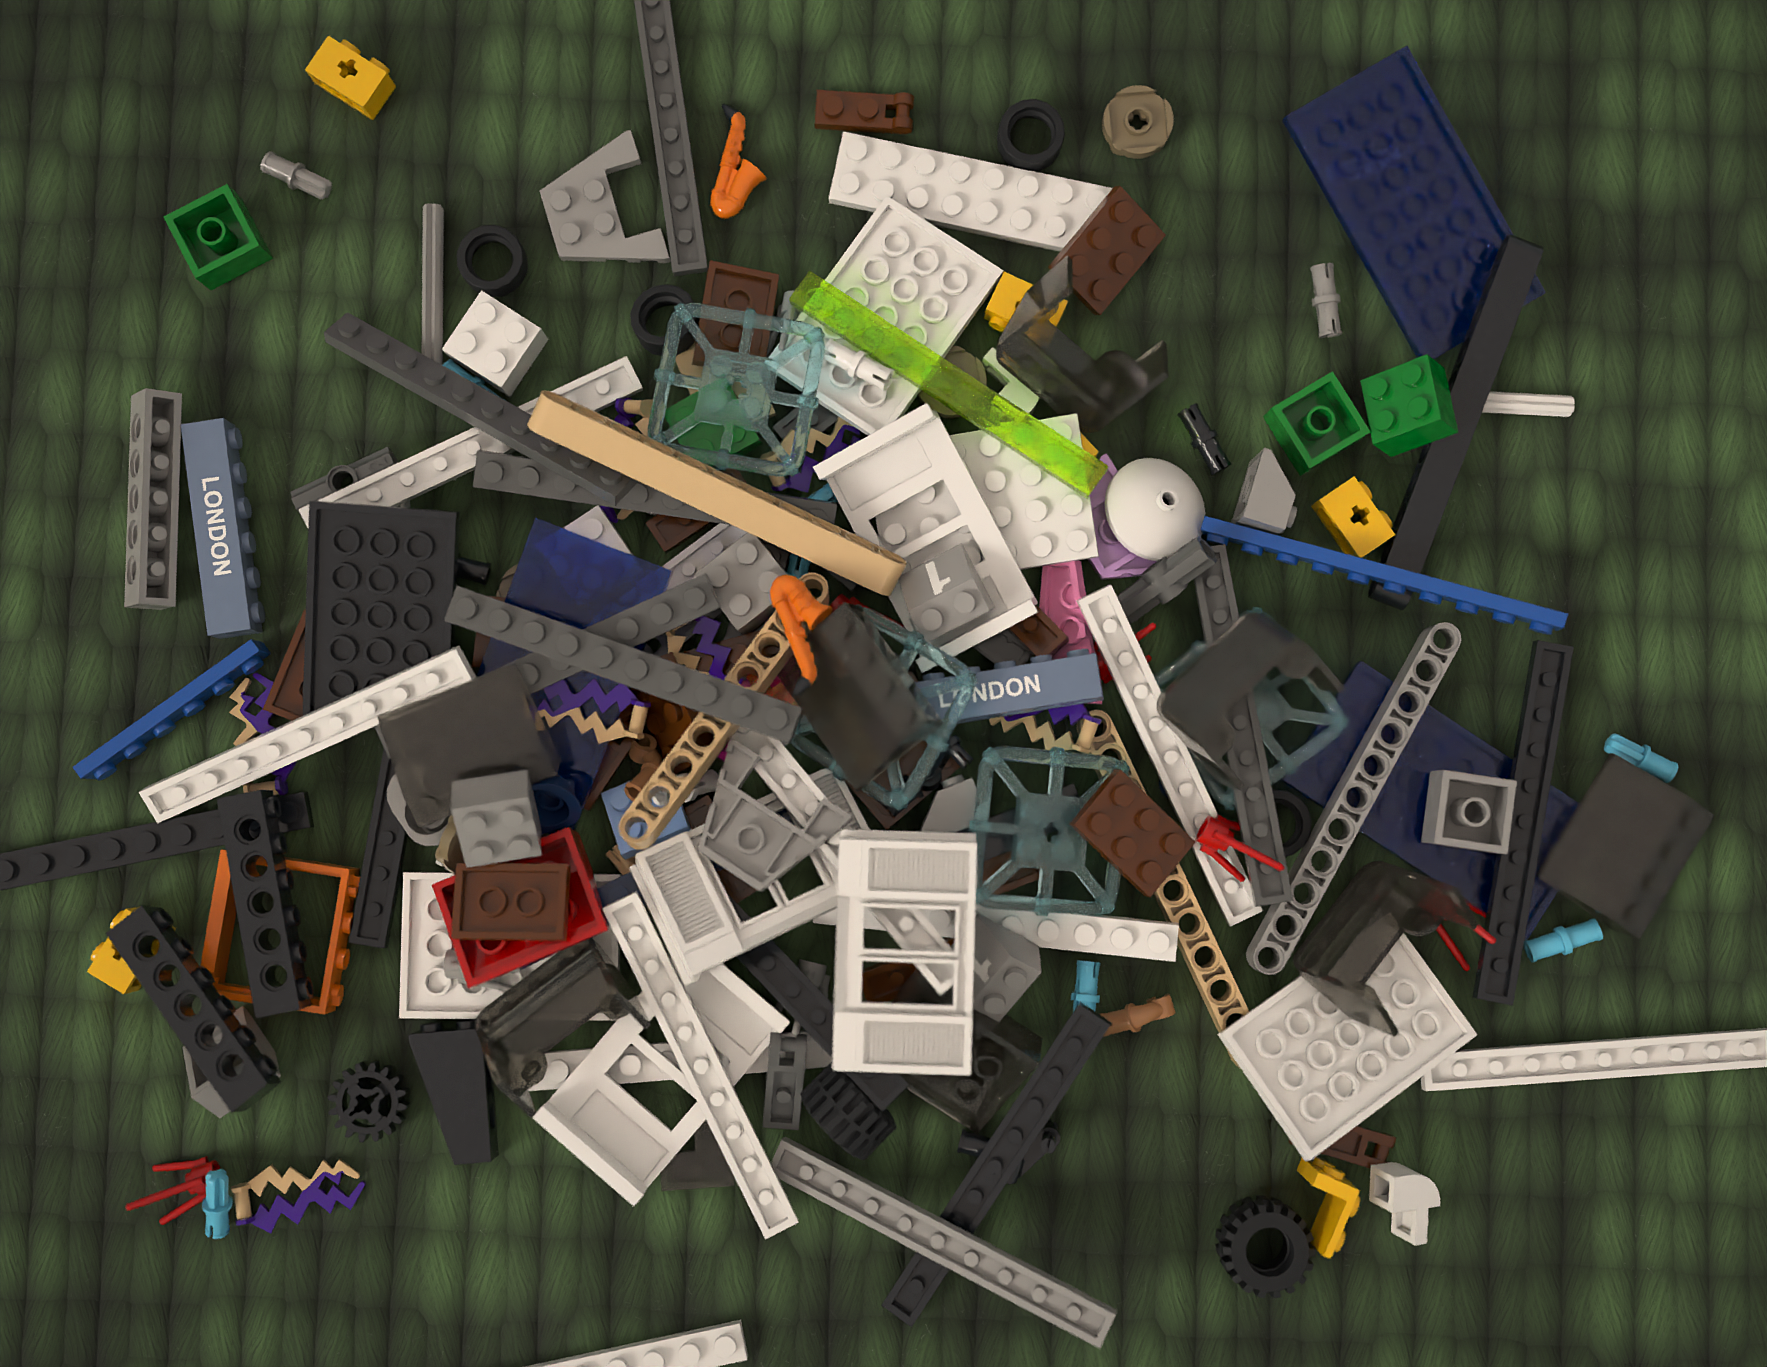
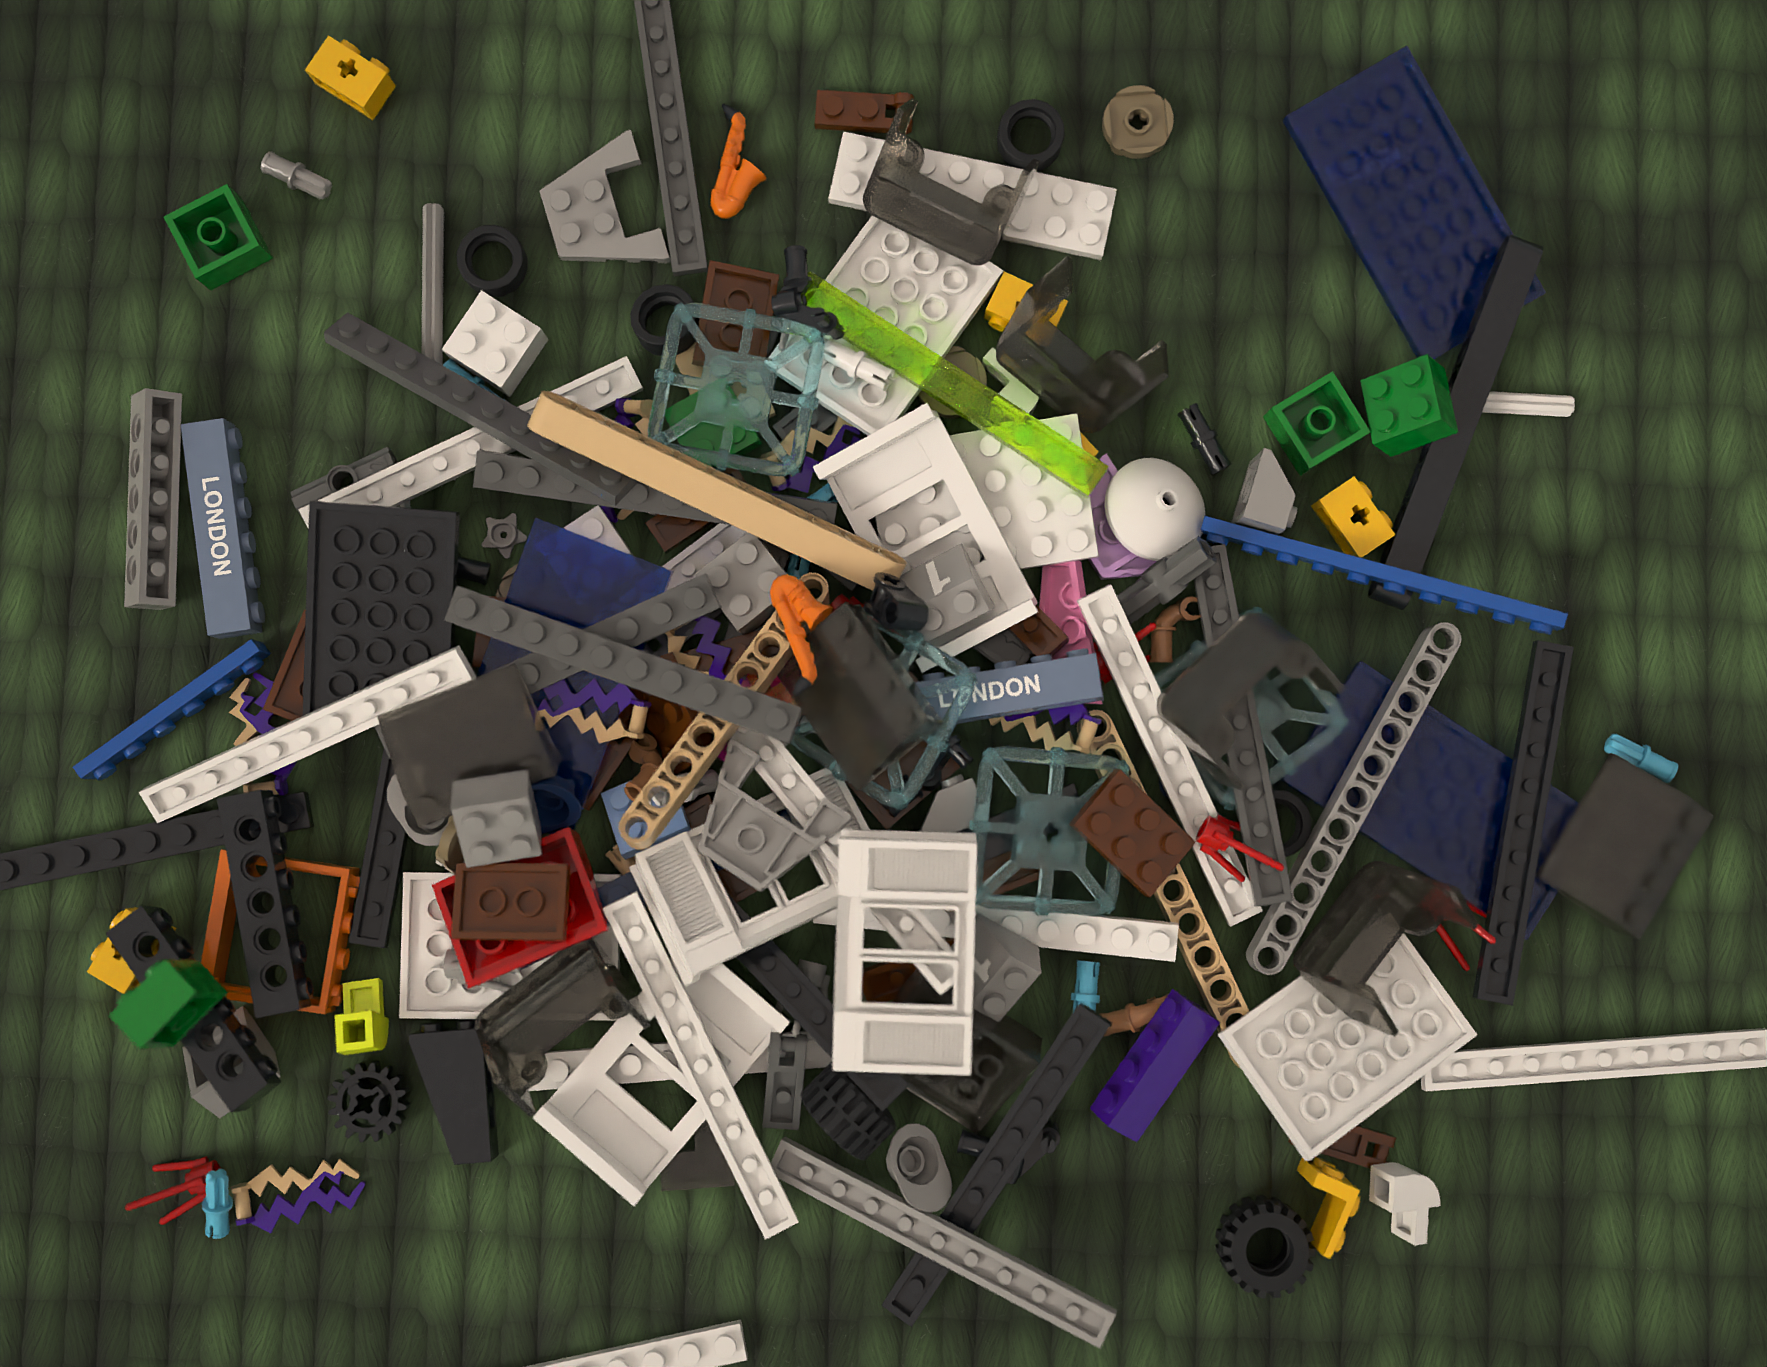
(167, 1003): none -> green brick
(363, 1023): none -> neon yellow brick
(507, 525): none -> light grey plate
(792, 301): none -> black pin
(896, 604): none -> black piece
(919, 1168): none -> light grey piece
(932, 210): none -> clear smoke windscreen
(1109, 249): reddish brown plate -> none
(1154, 1065): none -> dark purple brick
(1163, 633): none -> medium nougat piece
(1326, 300): light grey pin -> none
(1469, 811): light grey brick -> none
(1563, 940): medium azure pin -> none

